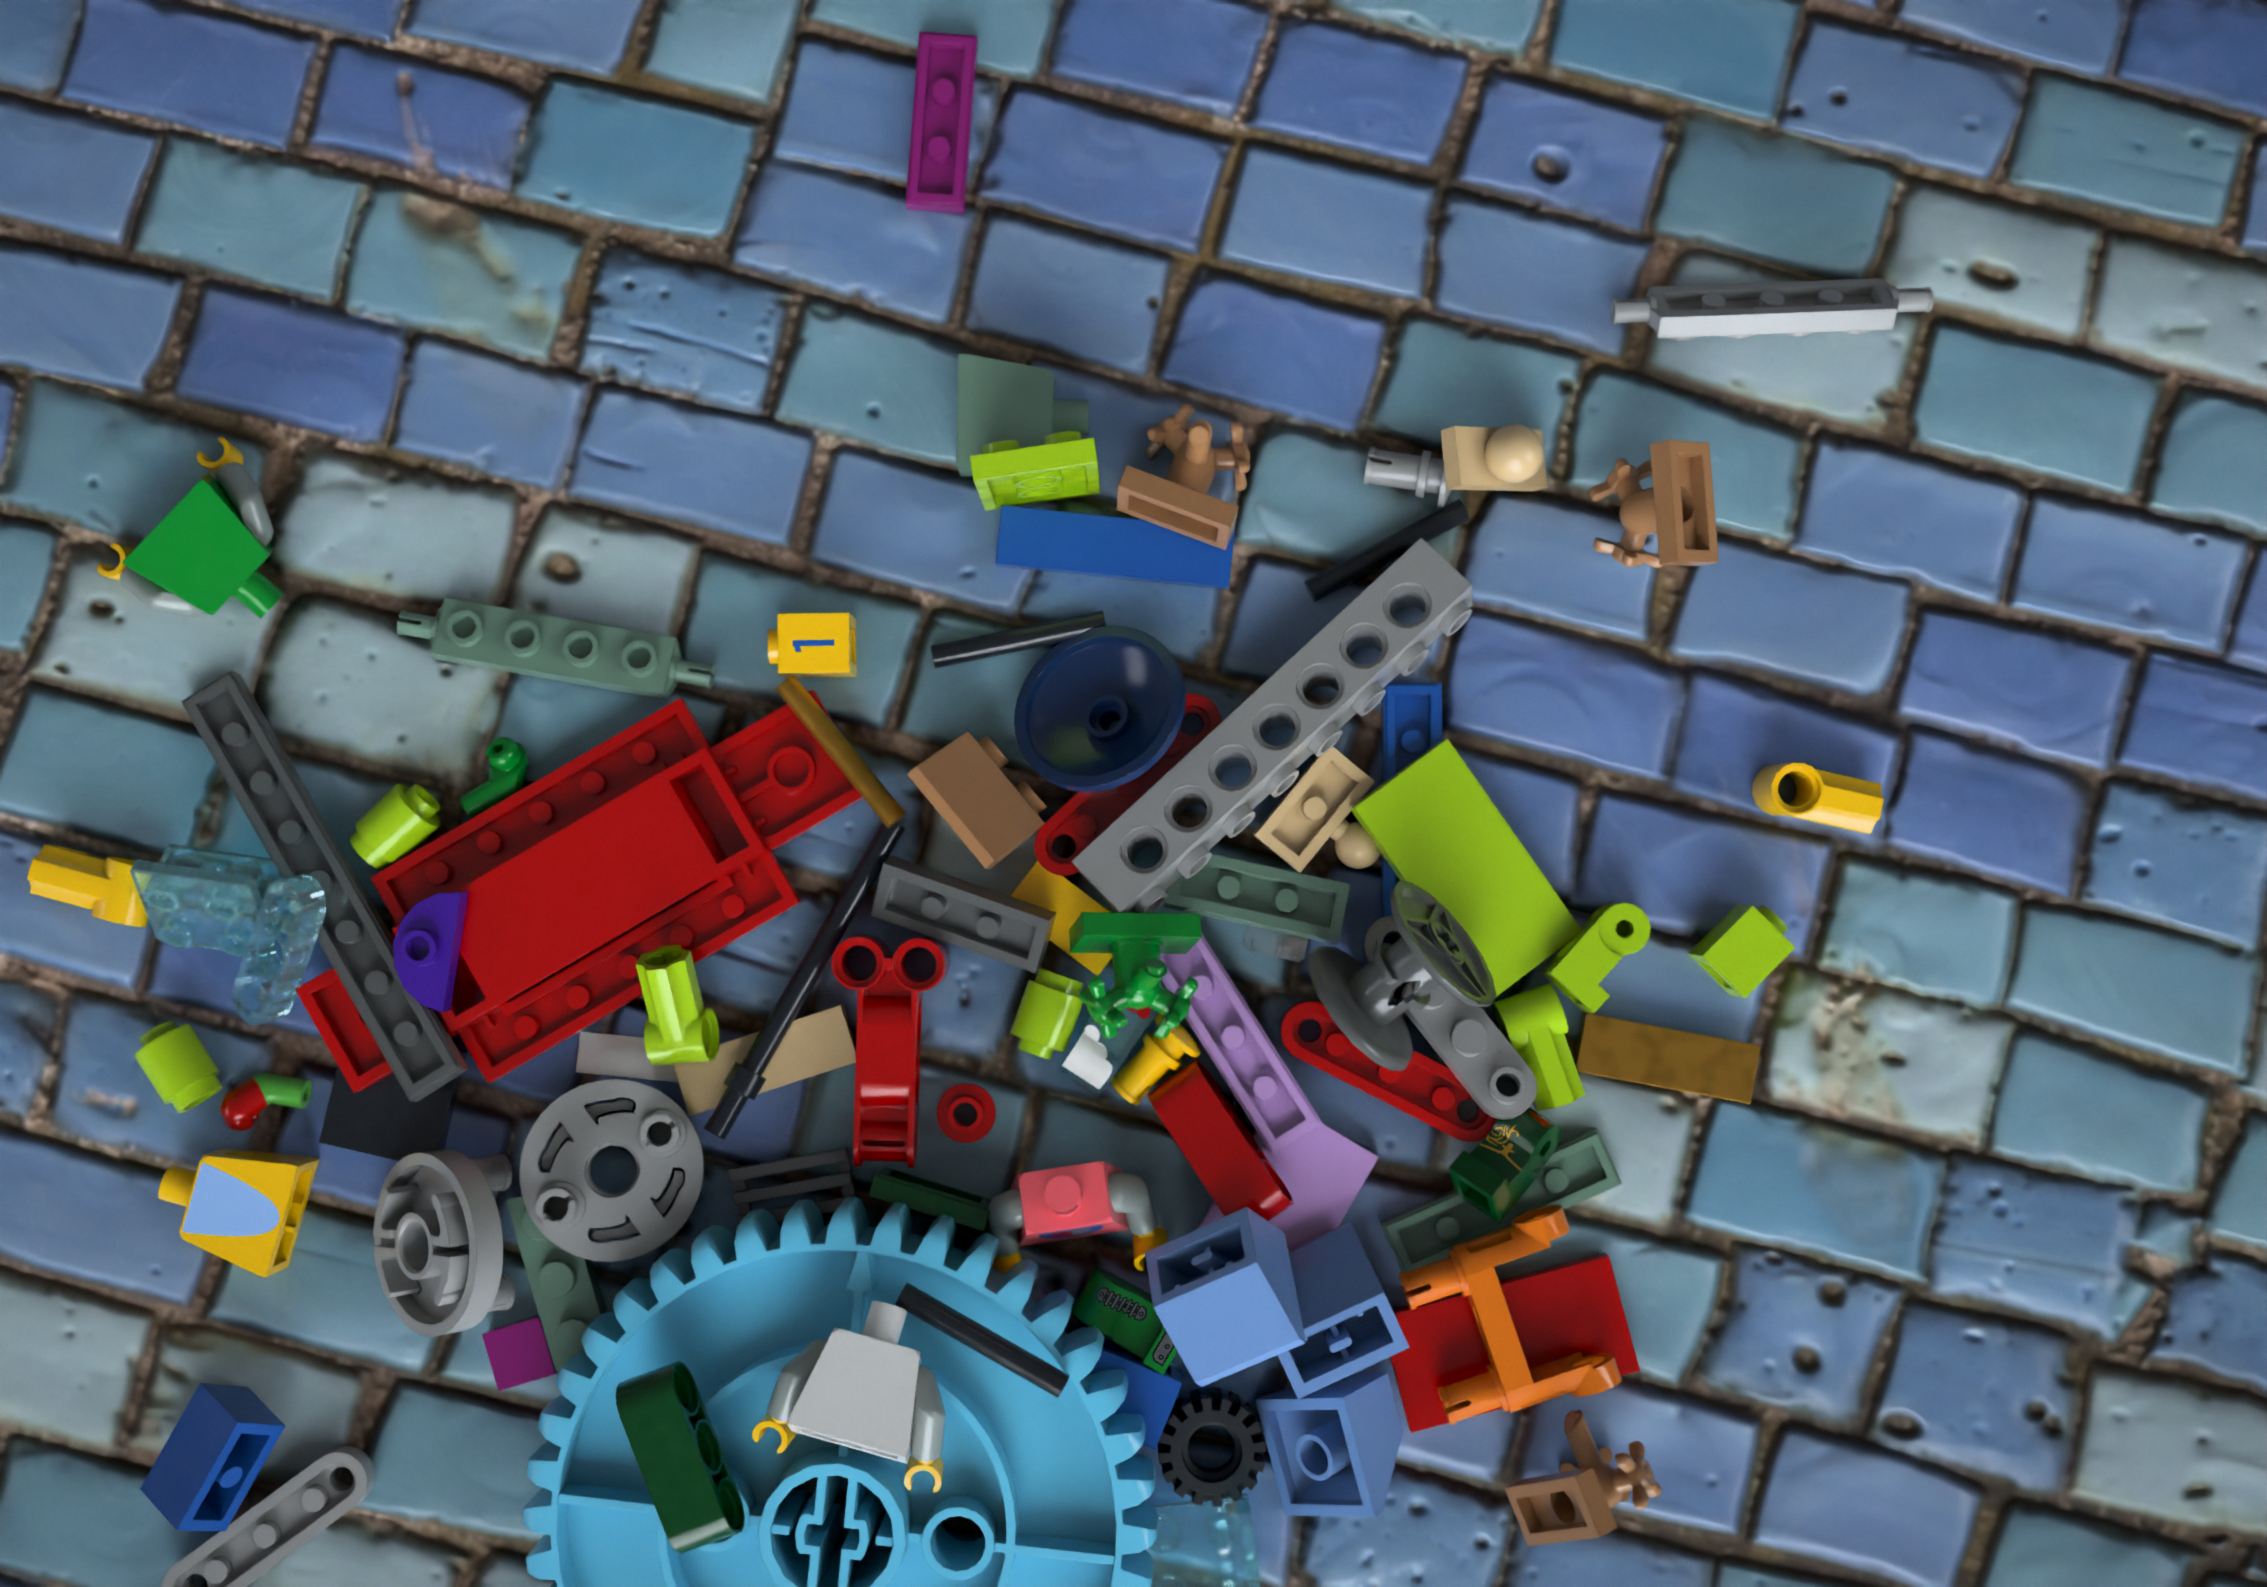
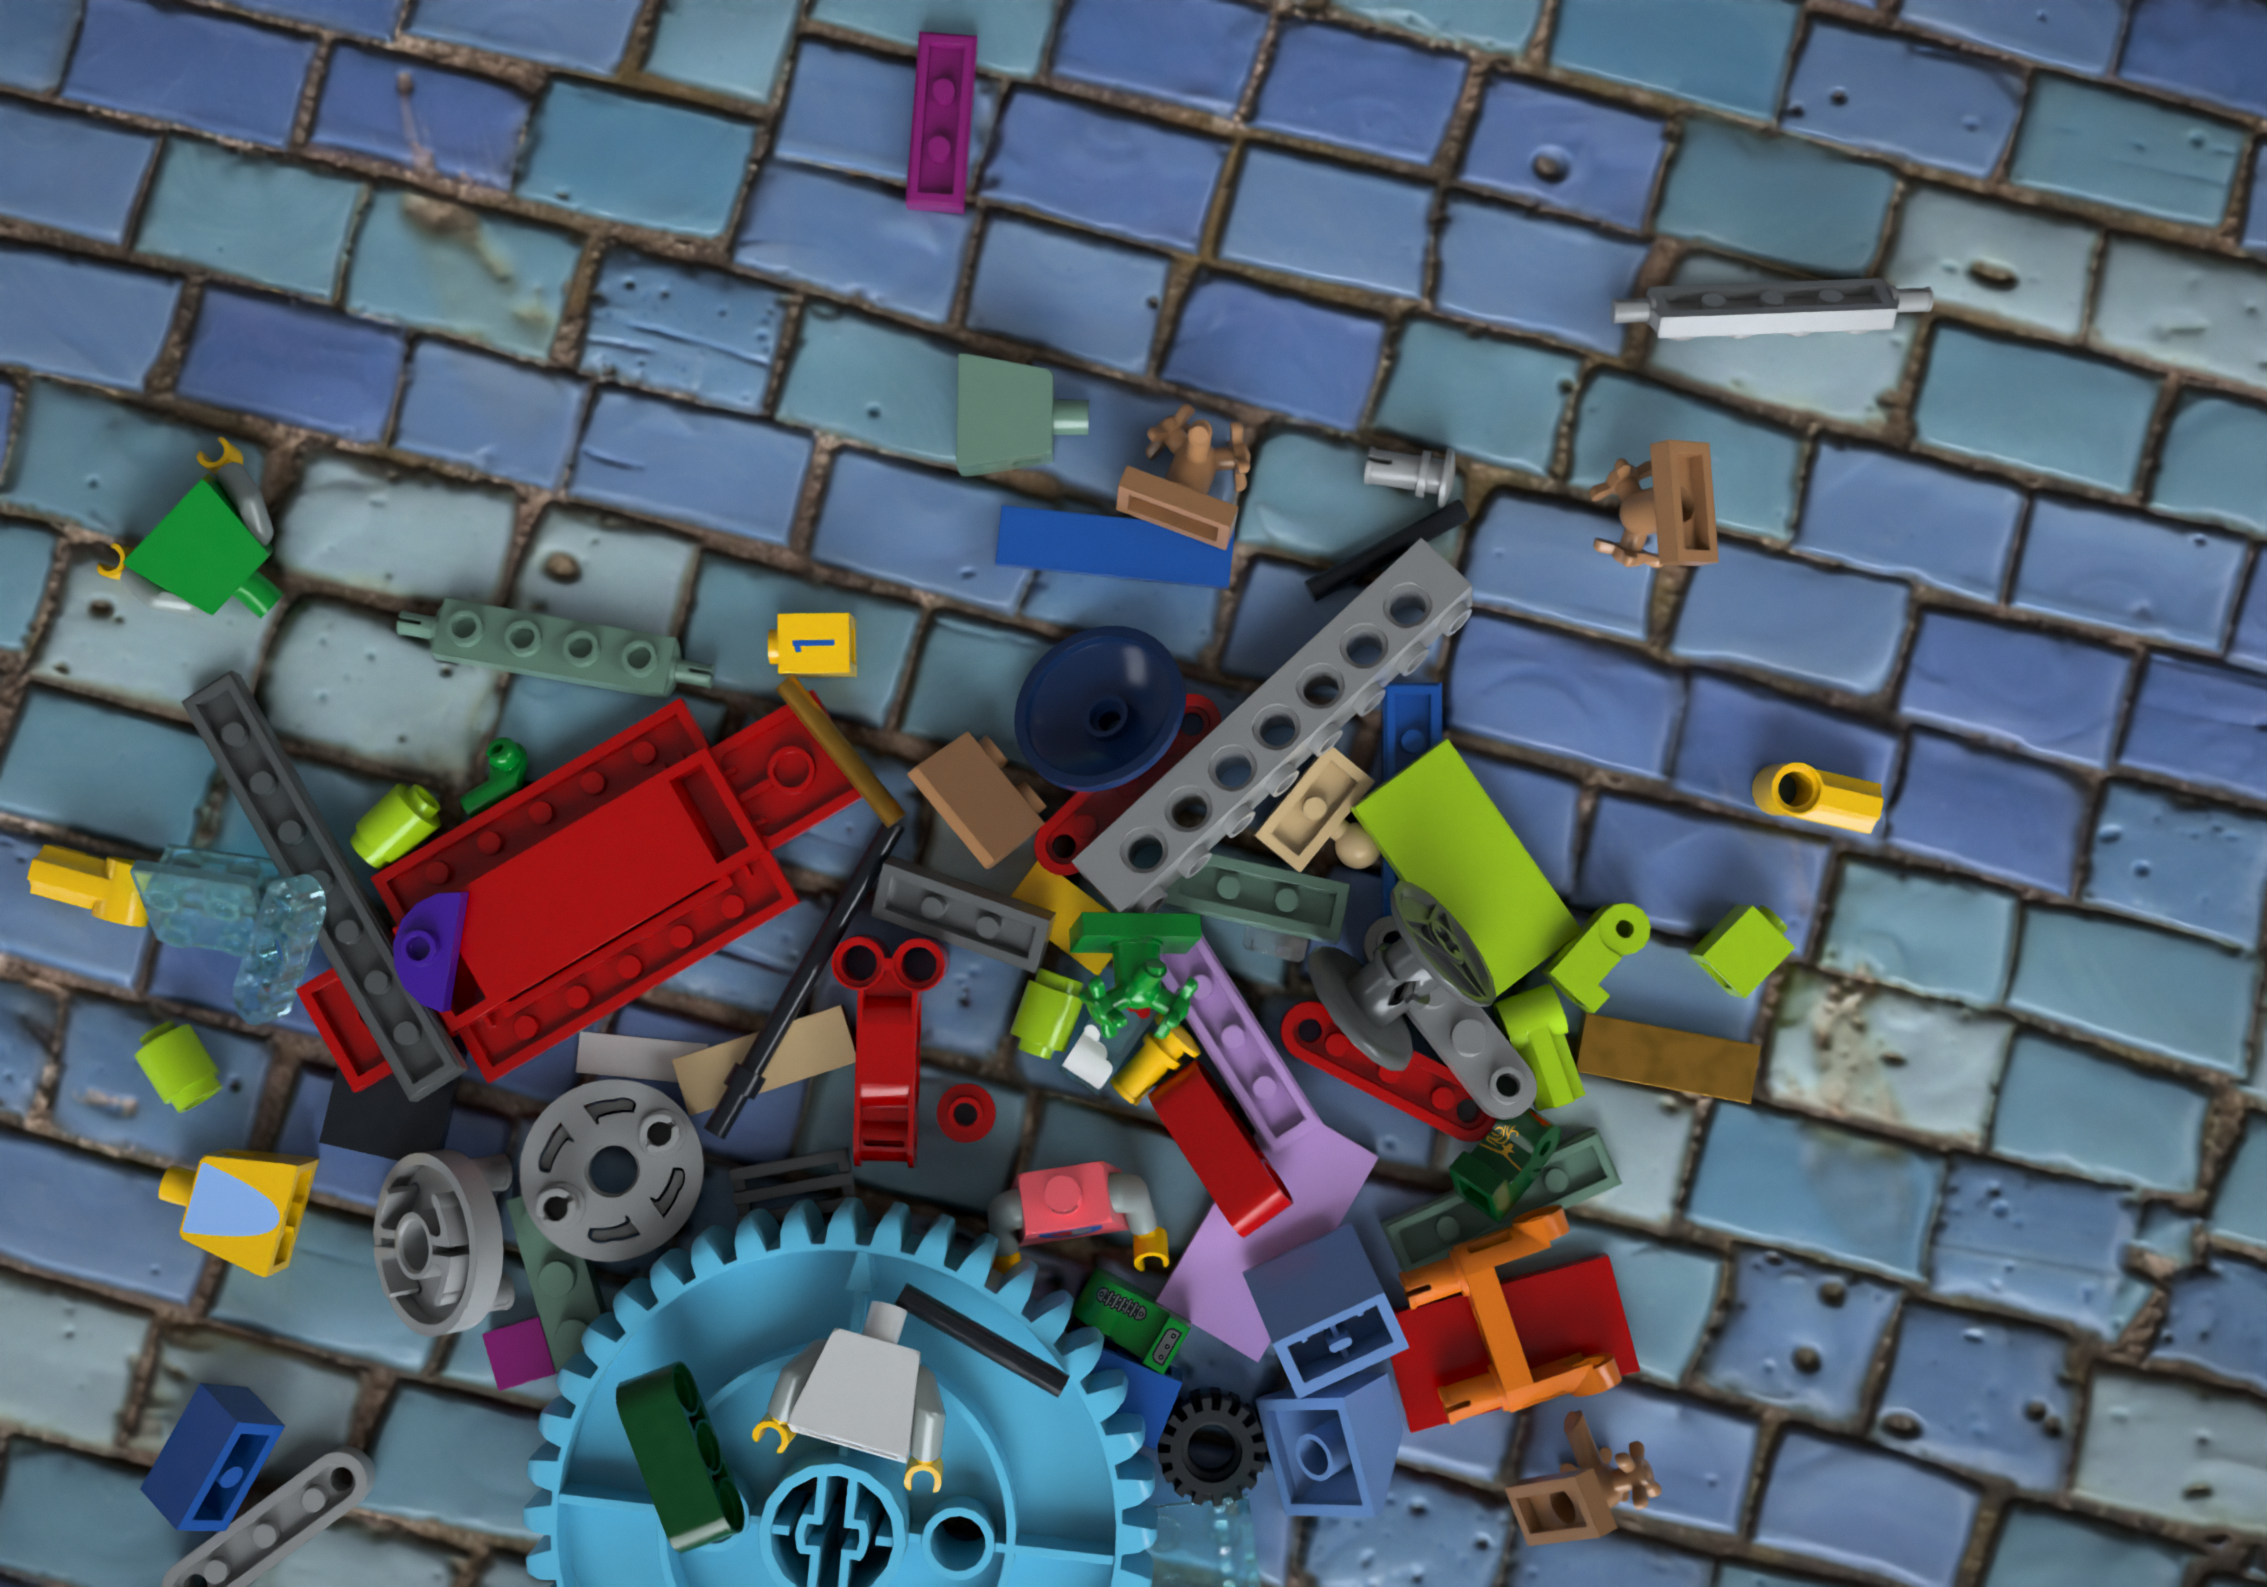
(250, 1097): arm -> none
(677, 1022): lime piece -> none
(931, 1197): dark green tile -> none
(1014, 639): black bar -> none
(1036, 474): lime plate -> none
(1226, 1295): medium blue slope -> none
(1494, 458): tan tile -> none

